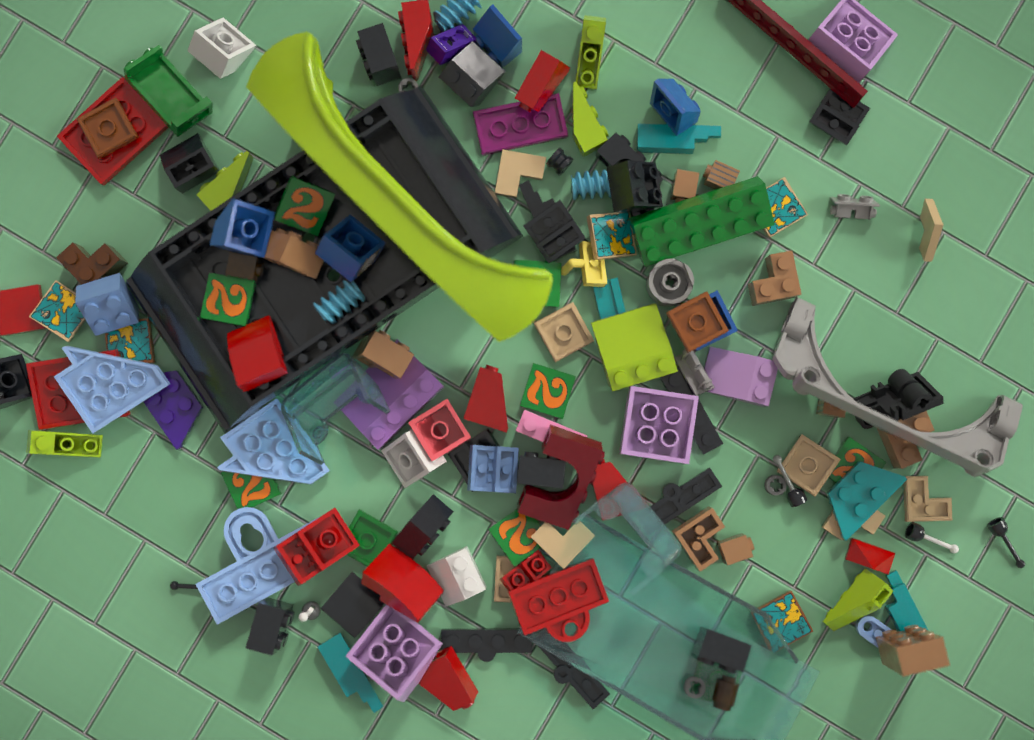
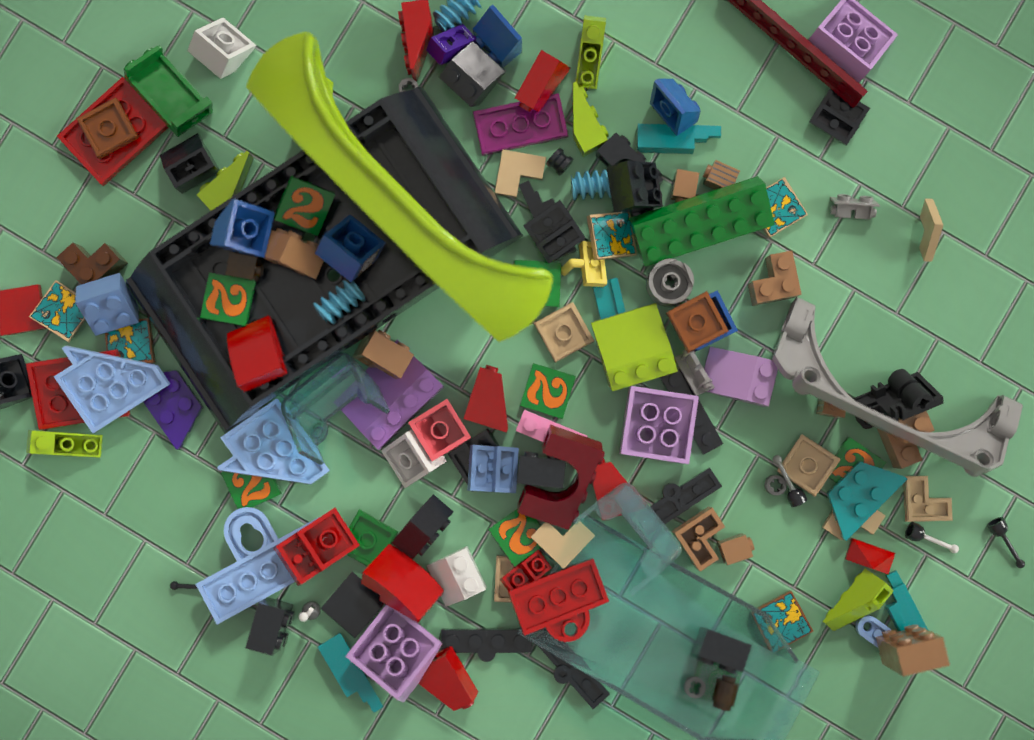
(376, 48): black brick -> none

